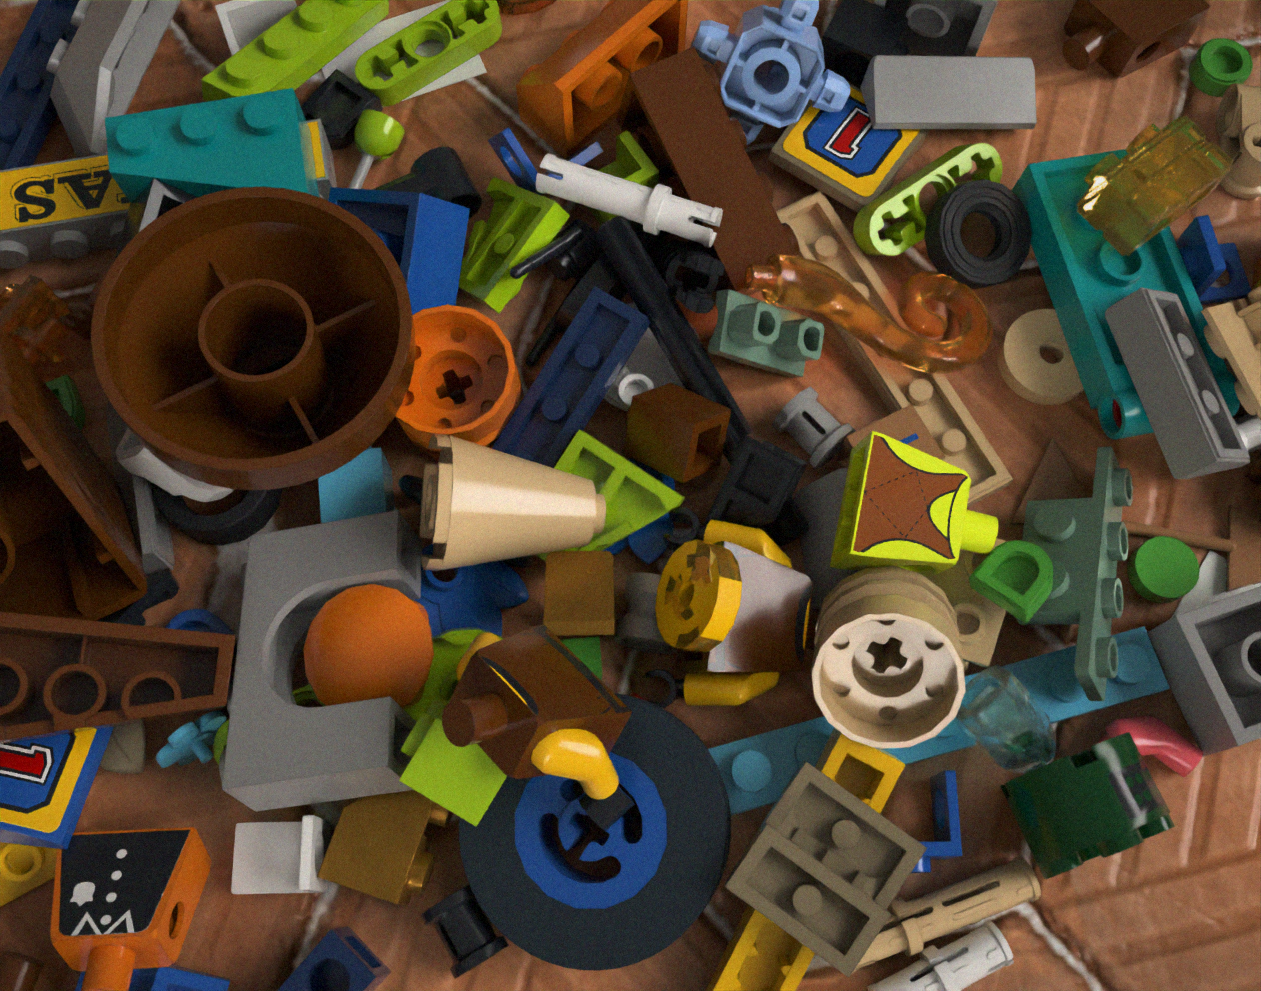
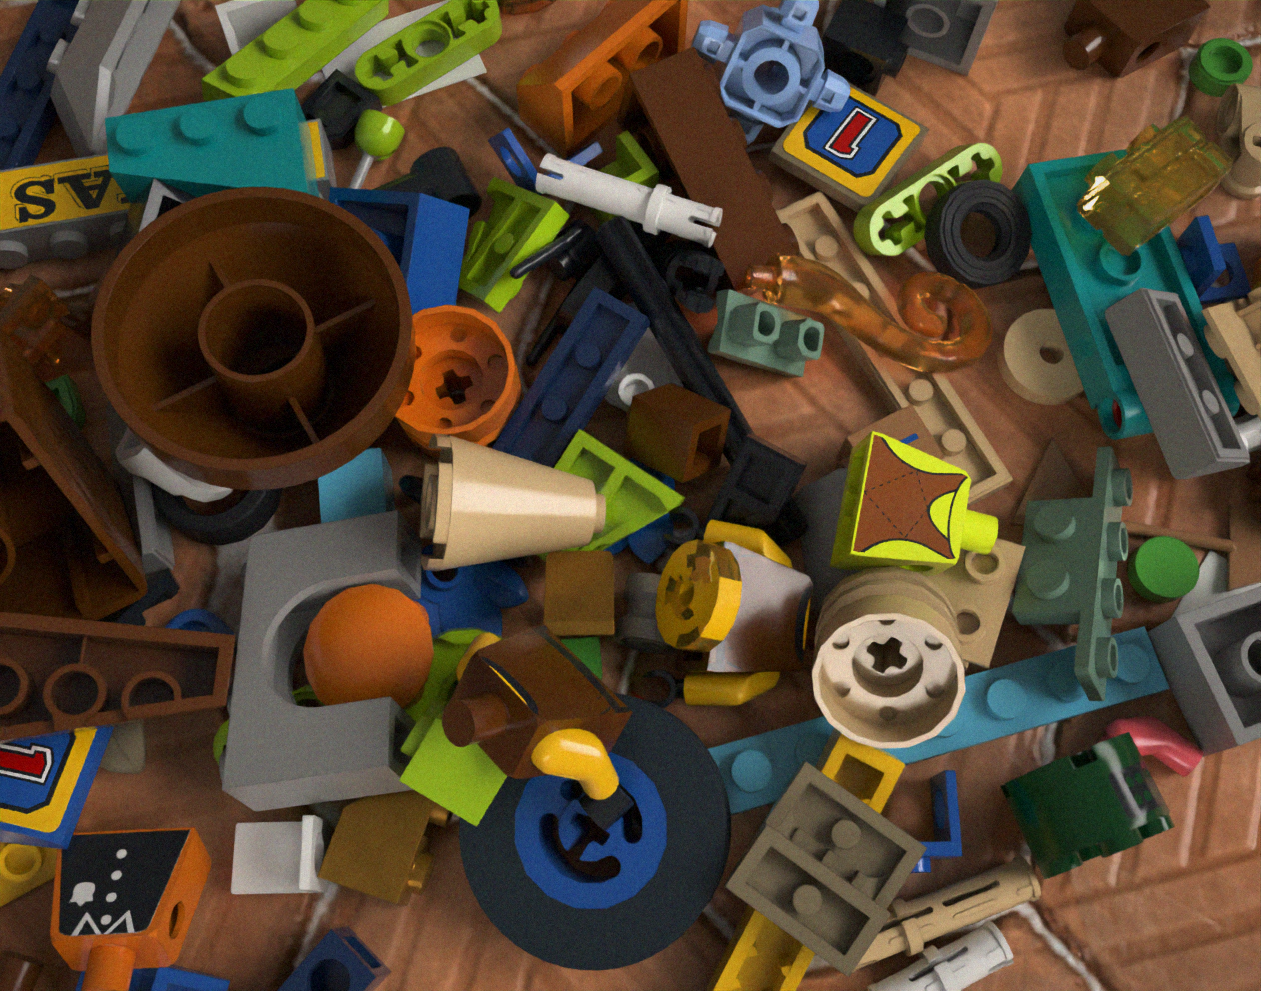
(192, 741): medium azure plant -> none
(464, 930): black bush -> none
(812, 427): light grey bush -> none
(950, 92): light grey slope -> none
(1006, 721): clear light blue rock -> none
(1015, 578): bright green tile -> none

